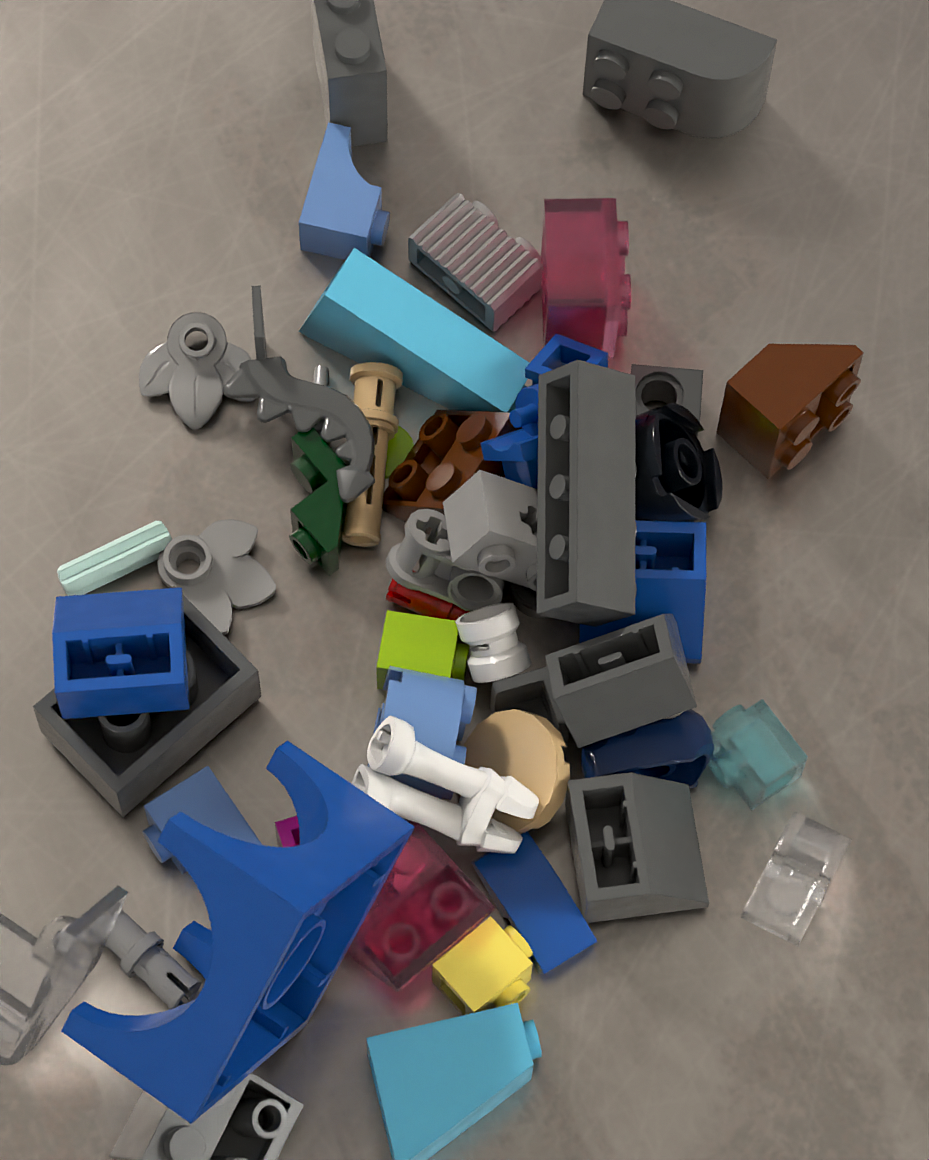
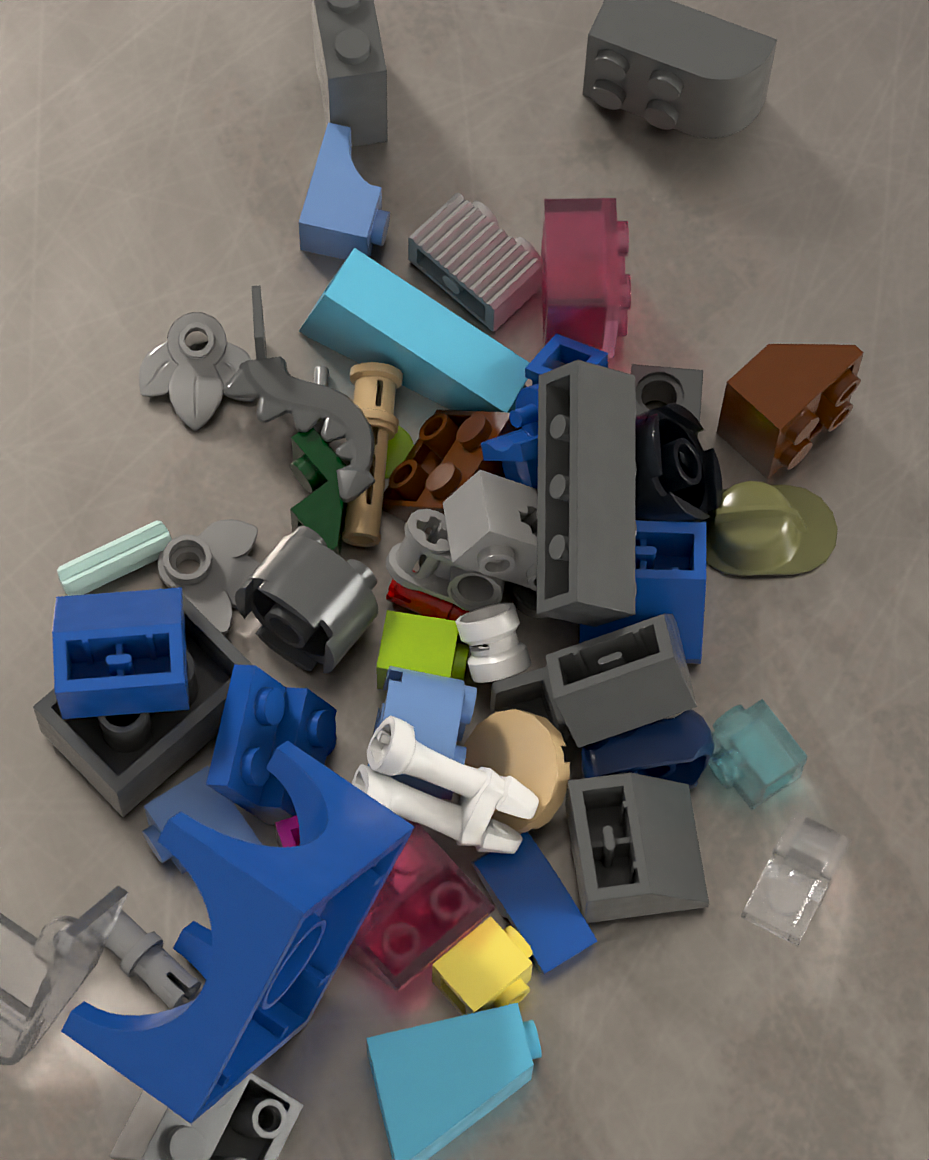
(255, 722): none -> blue plate
(309, 601): none -> dark grey brick
(769, 530): none -> olive piece

